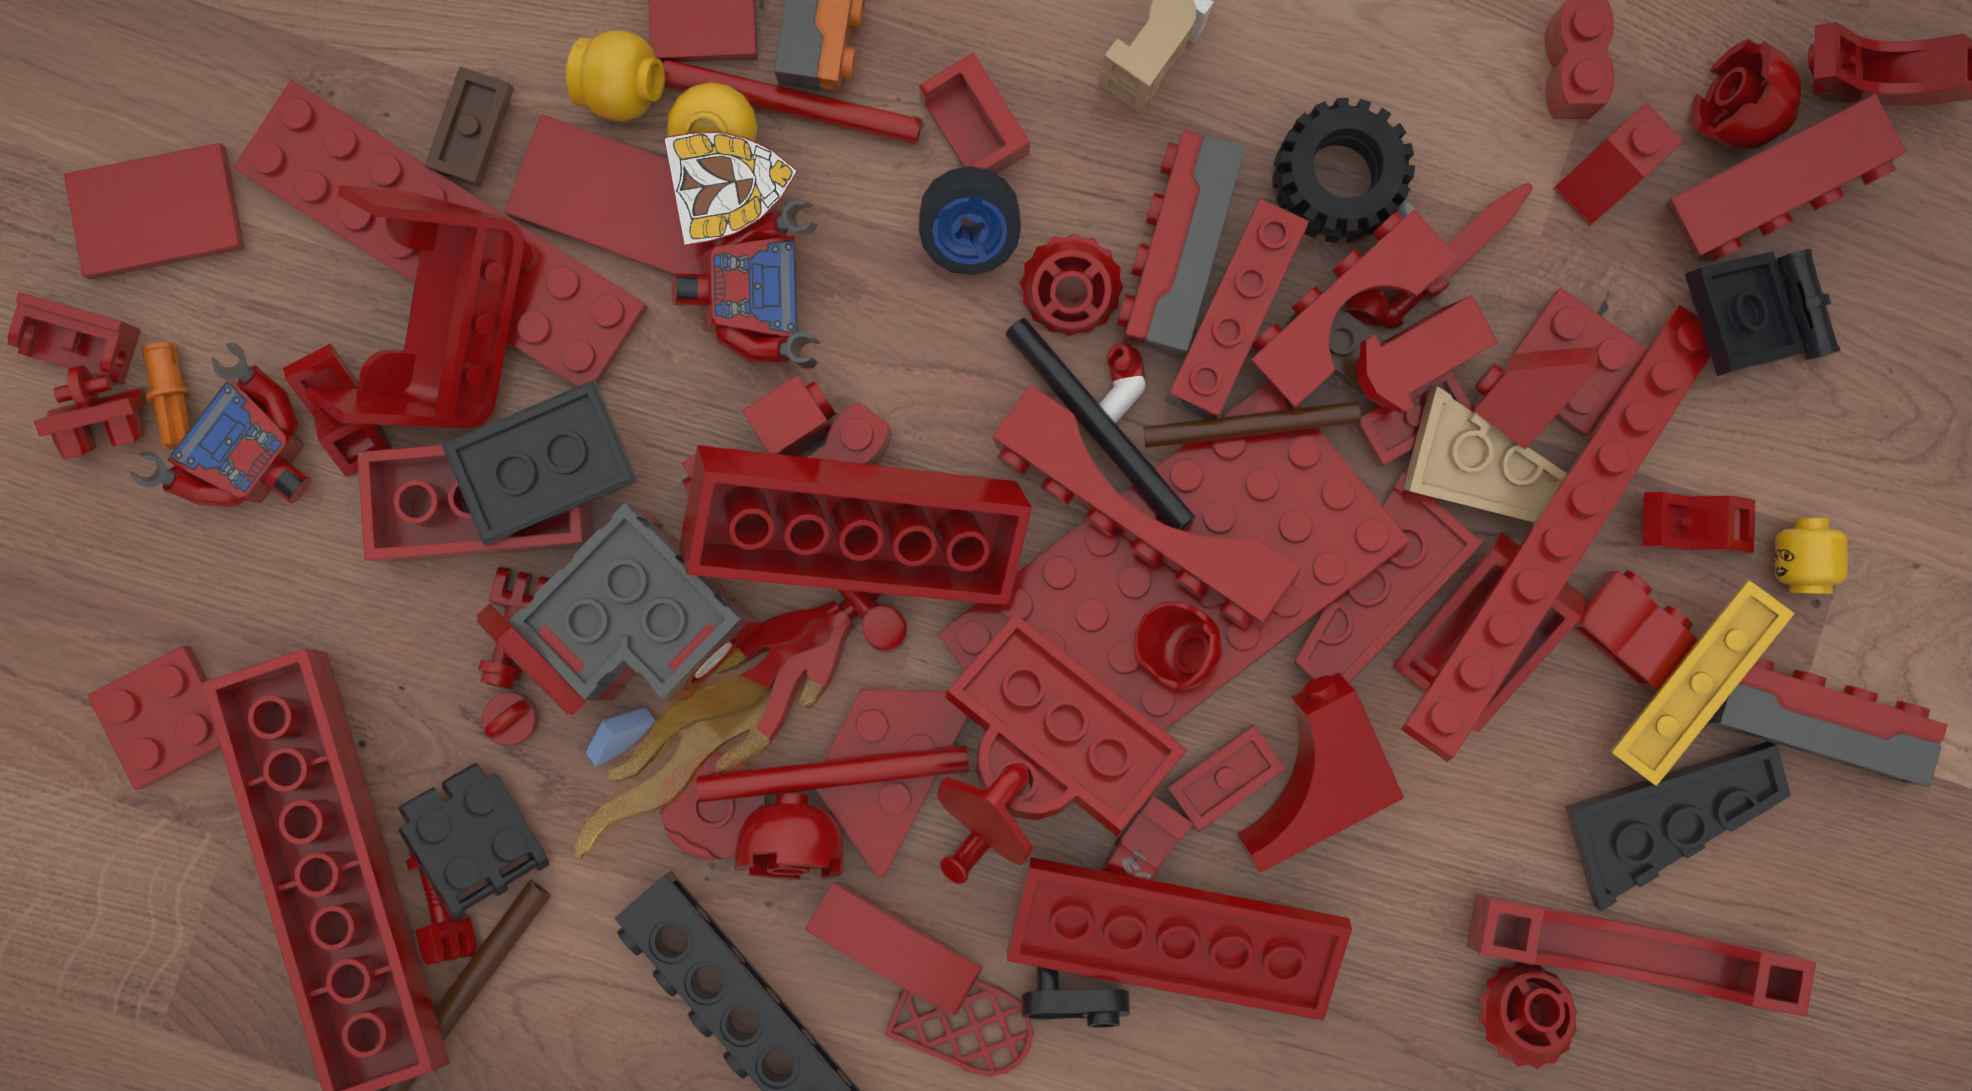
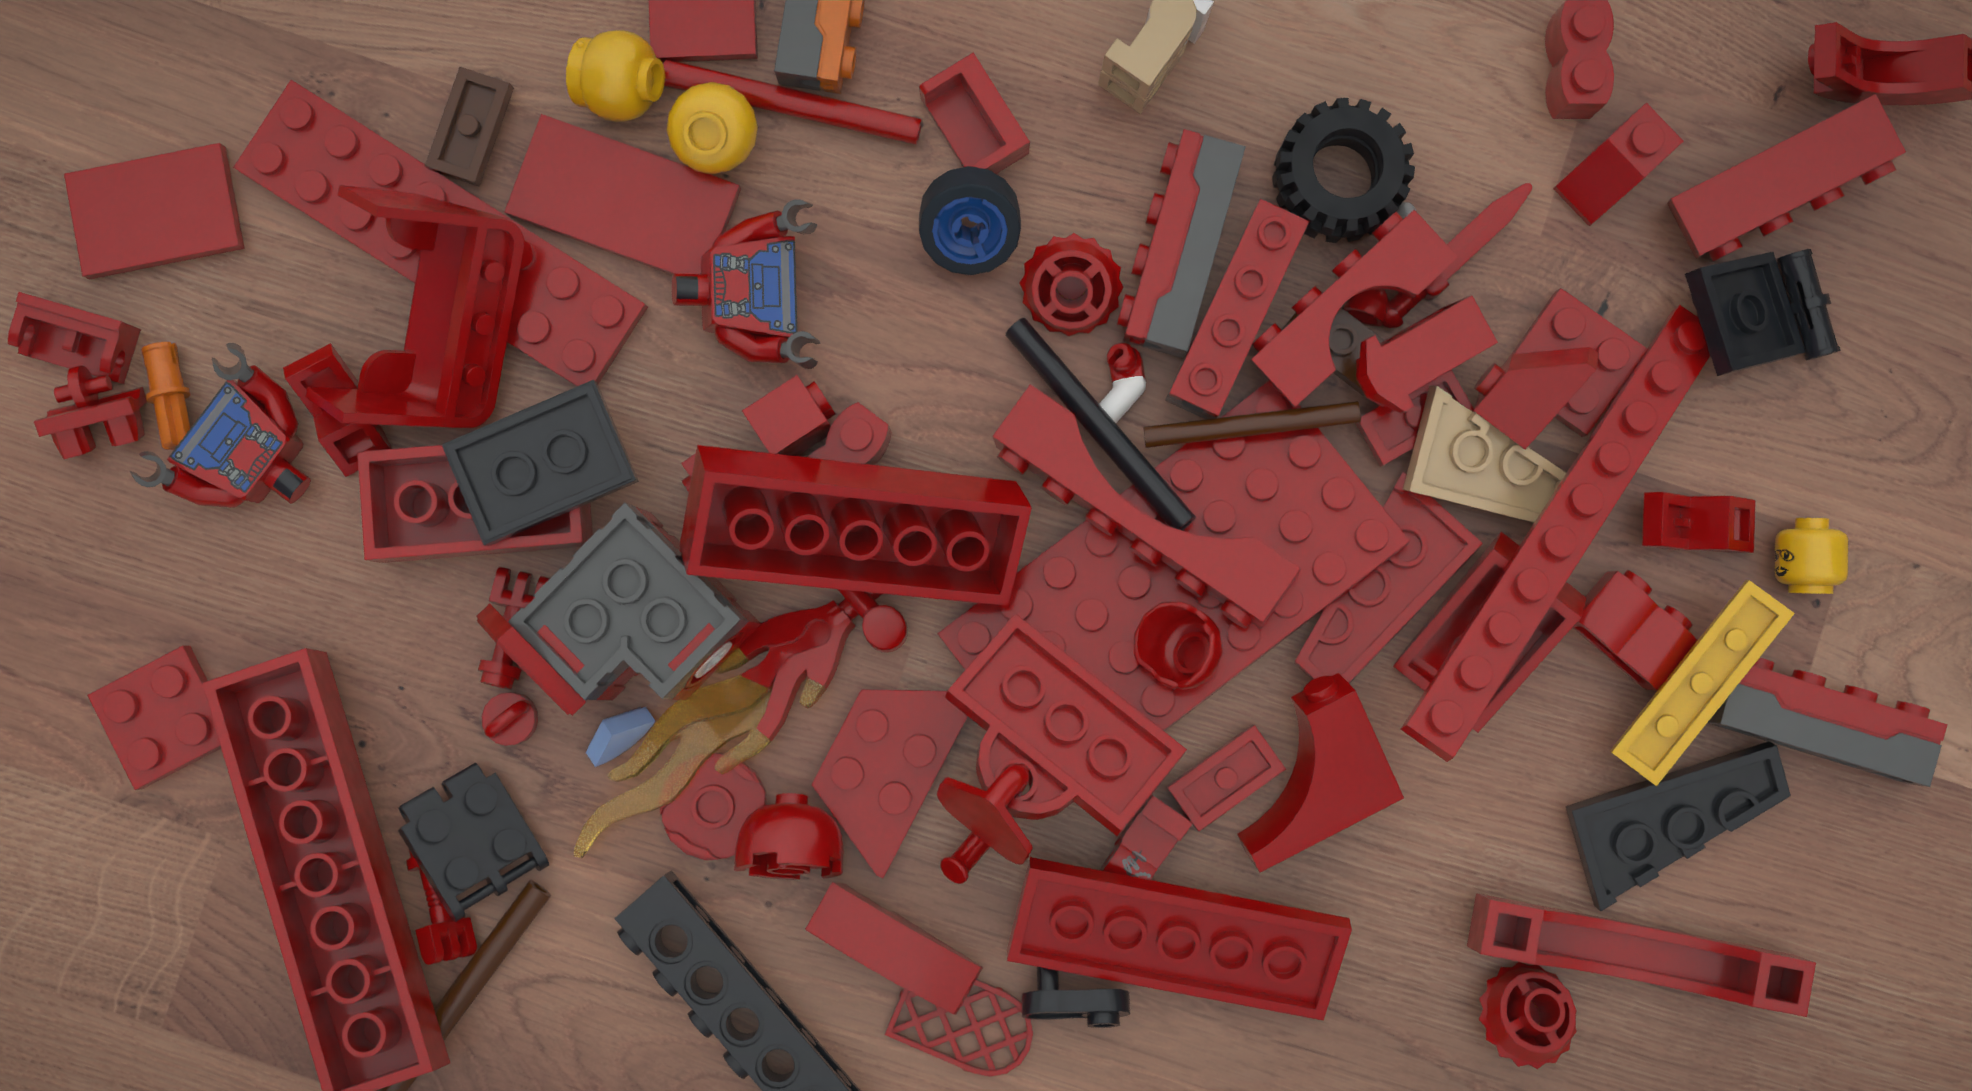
(723, 183): shield -> none
(832, 774): red piece -> none
(1750, 98): red cylinder -> none

